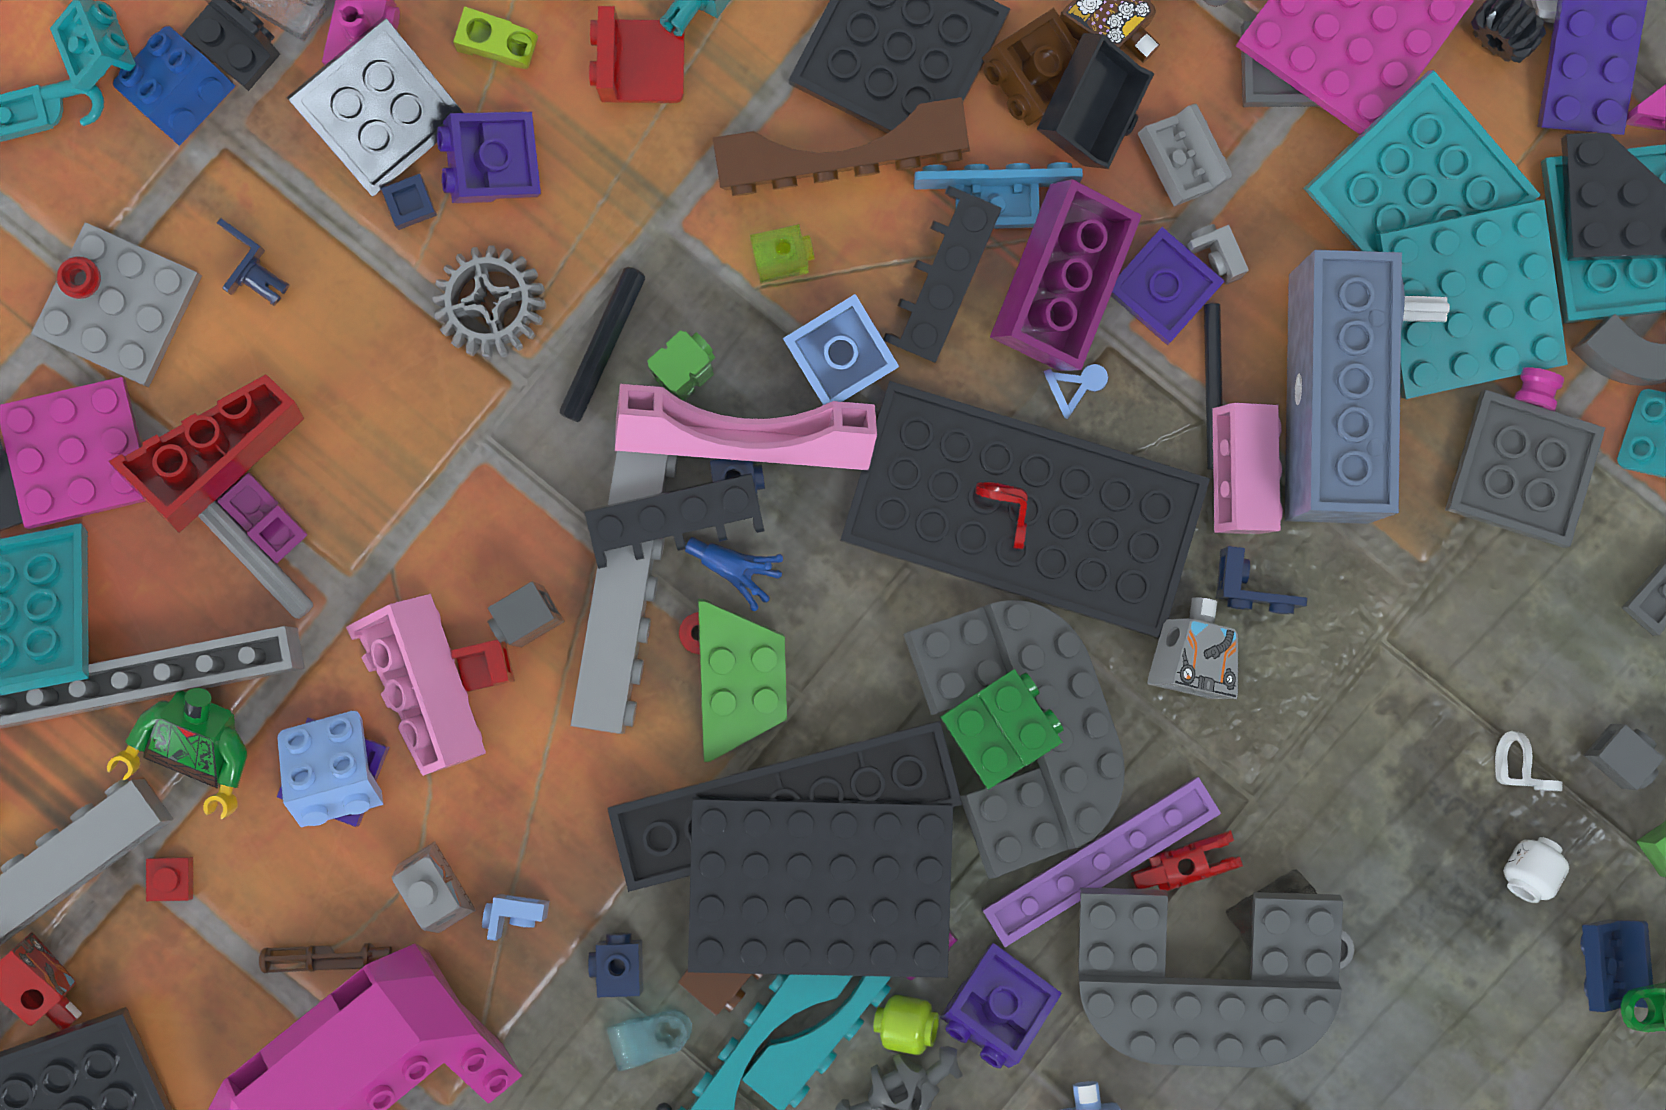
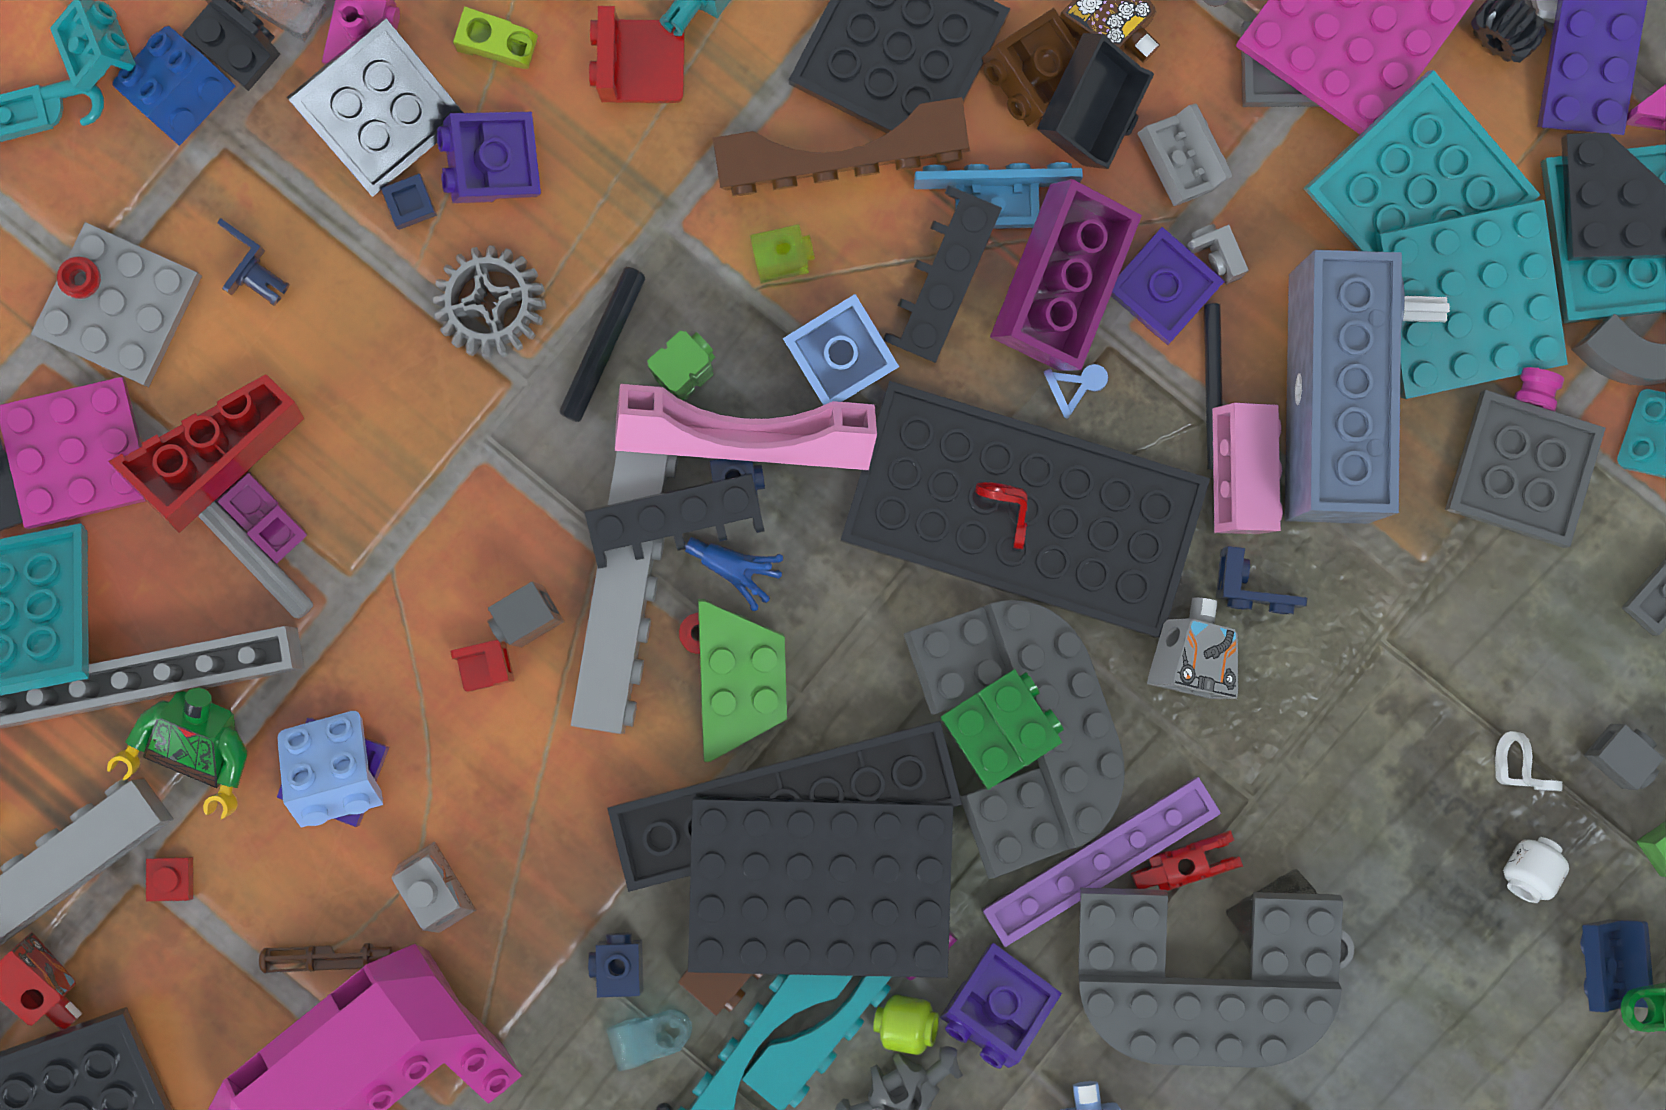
(420, 682): bright pink wedge -> none
(521, 910): light blue bracket -> none

